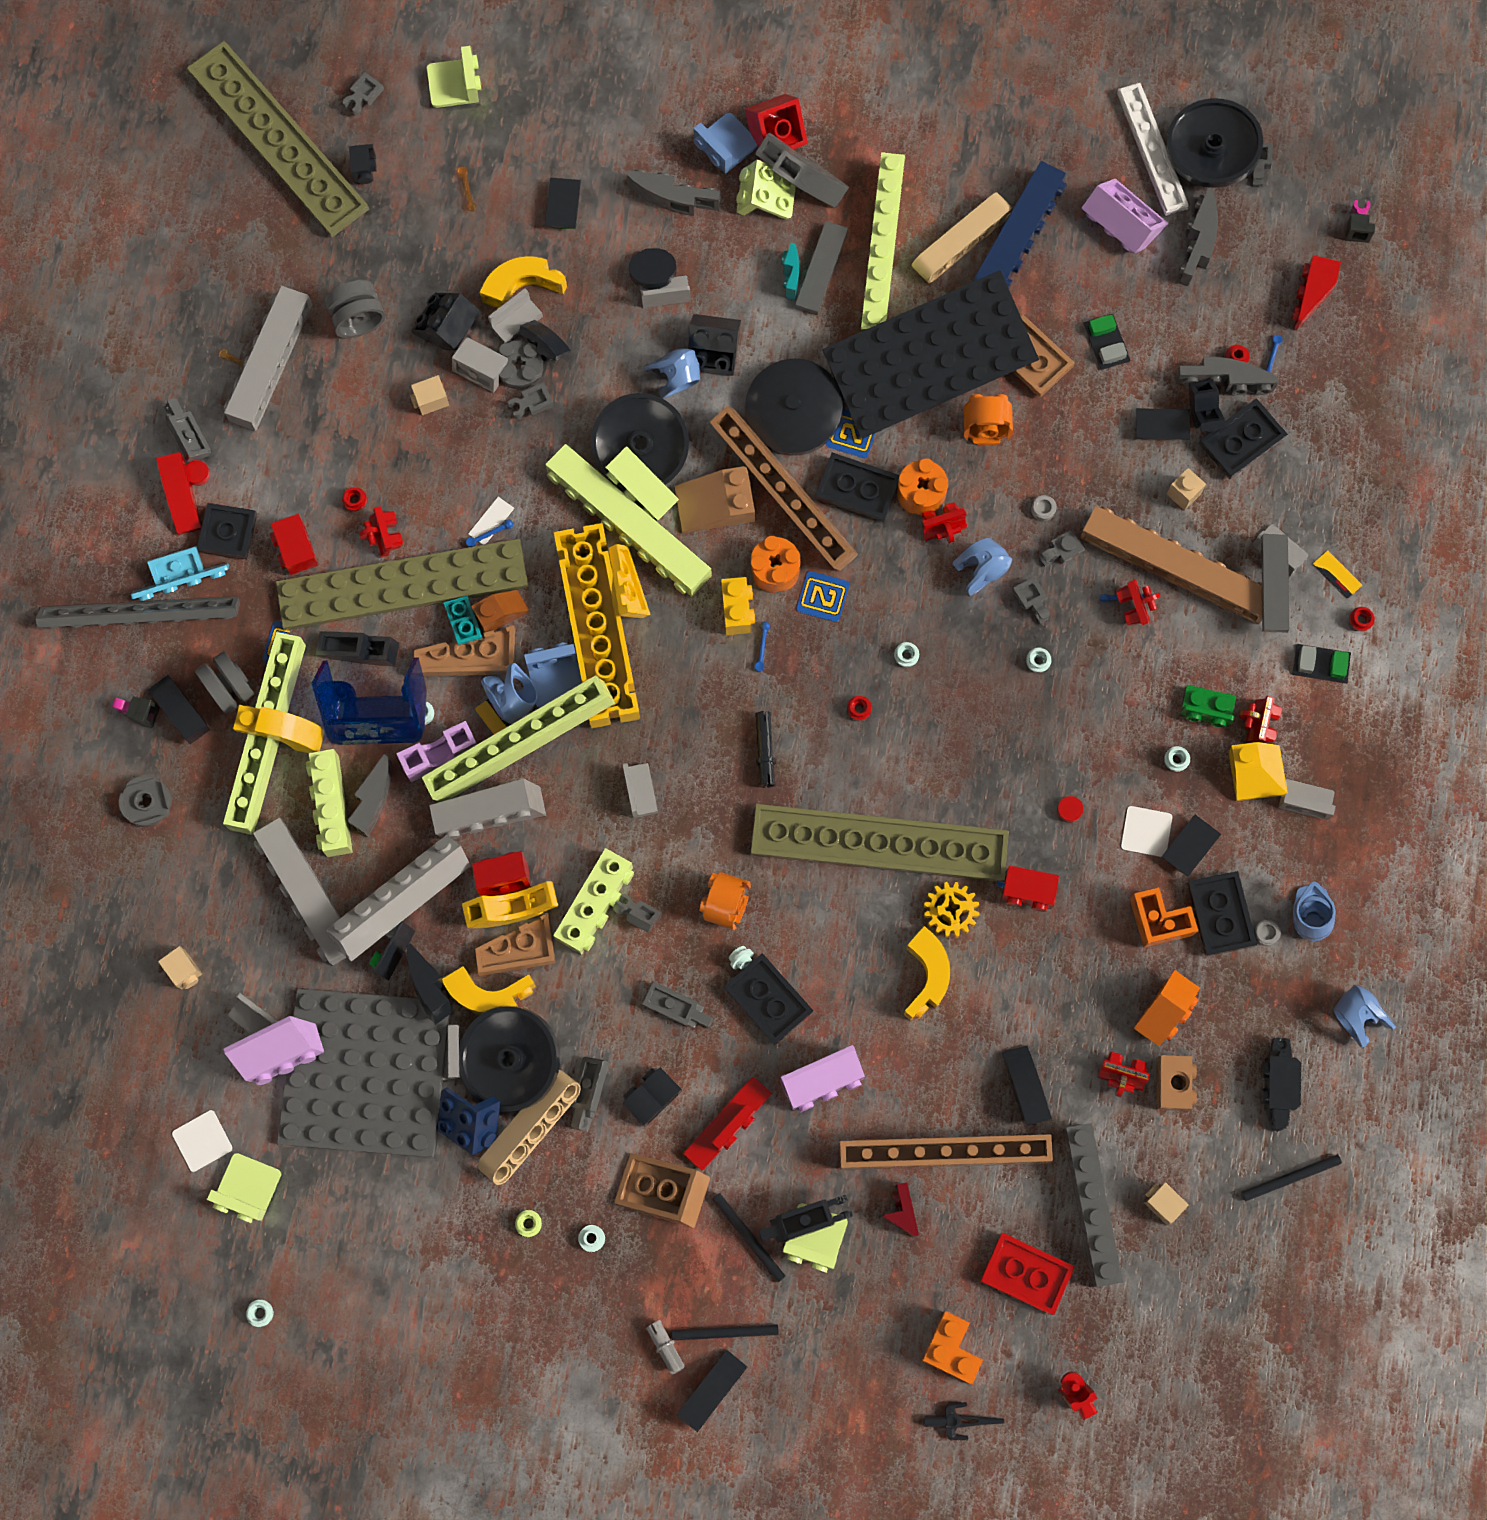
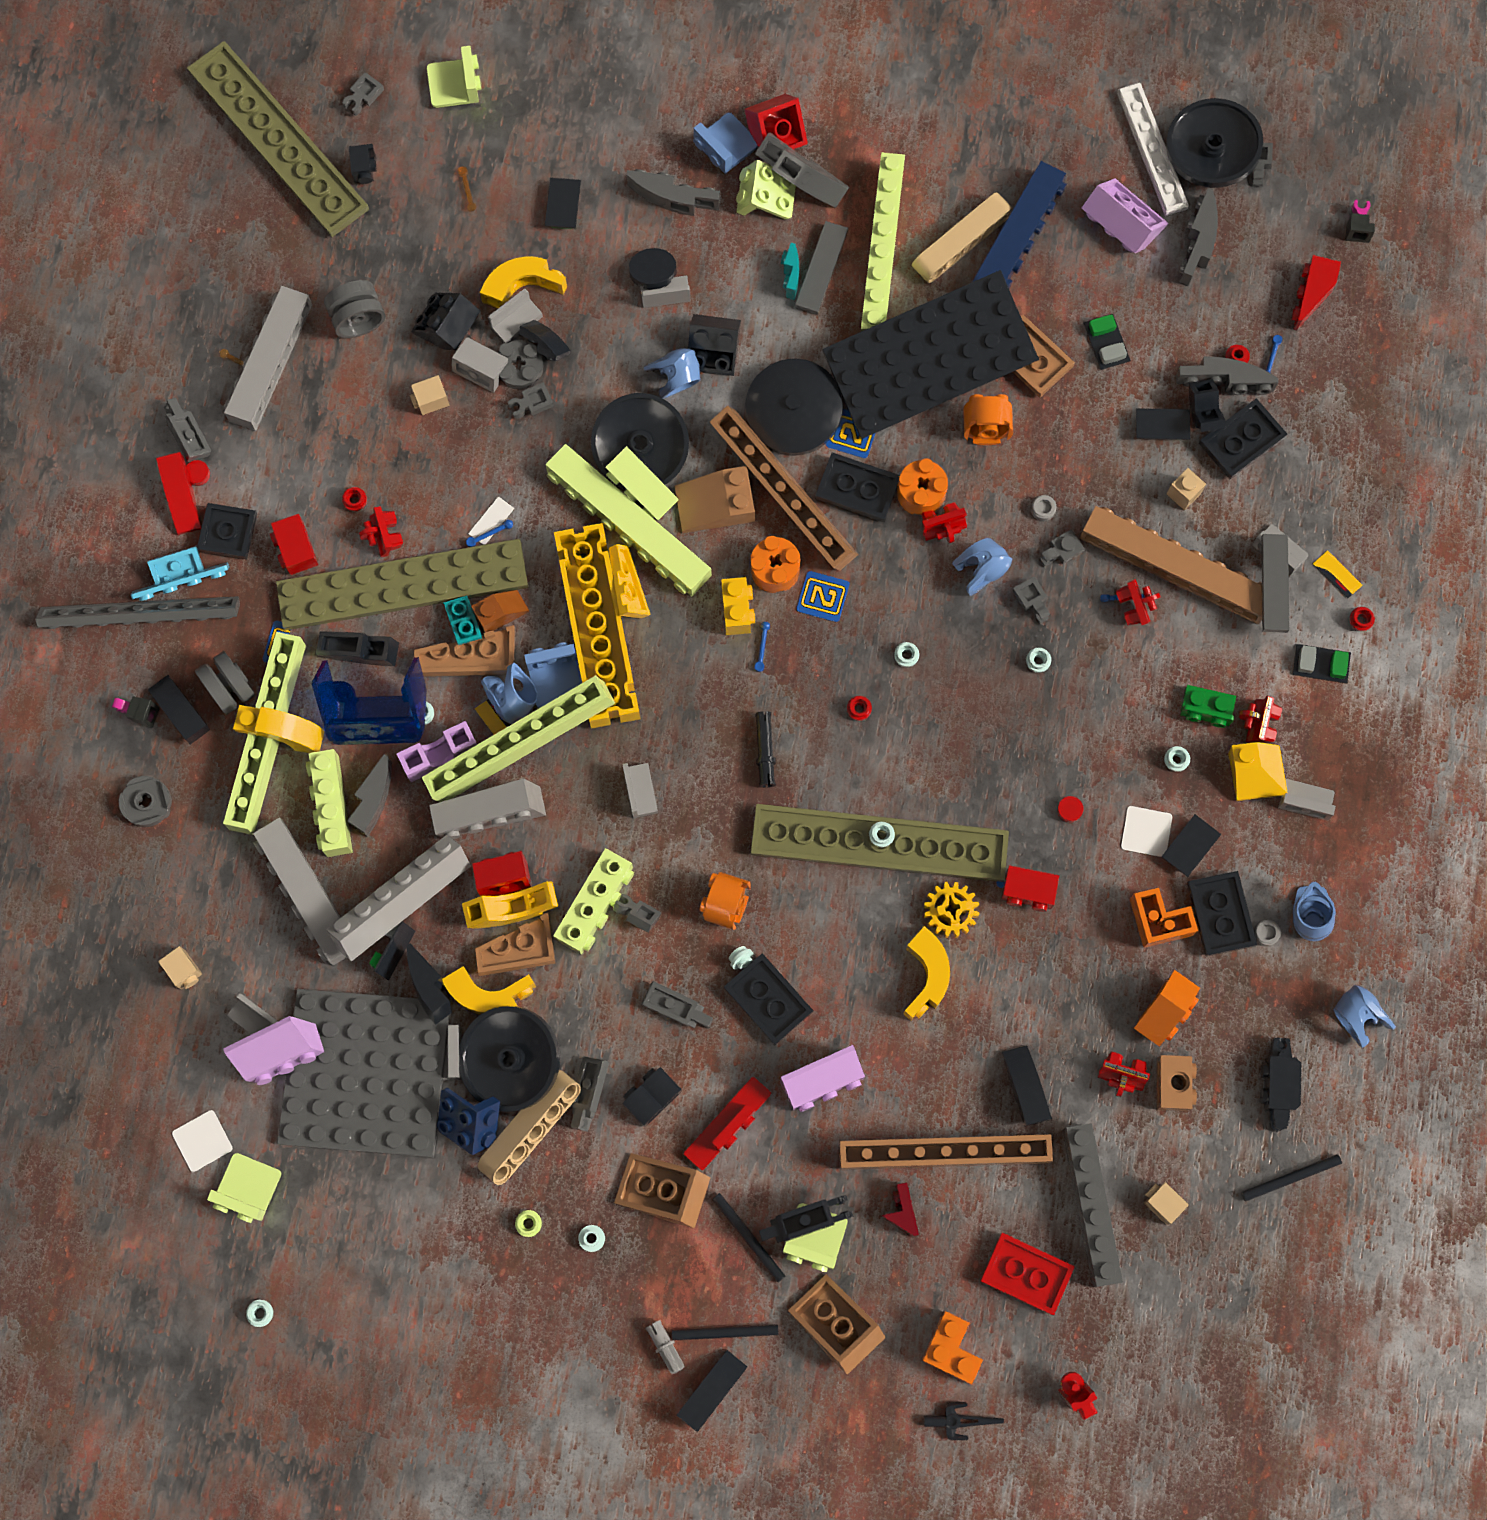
(837, 1324): none -> medium nougat slope
(881, 826): none -> light aqua plate

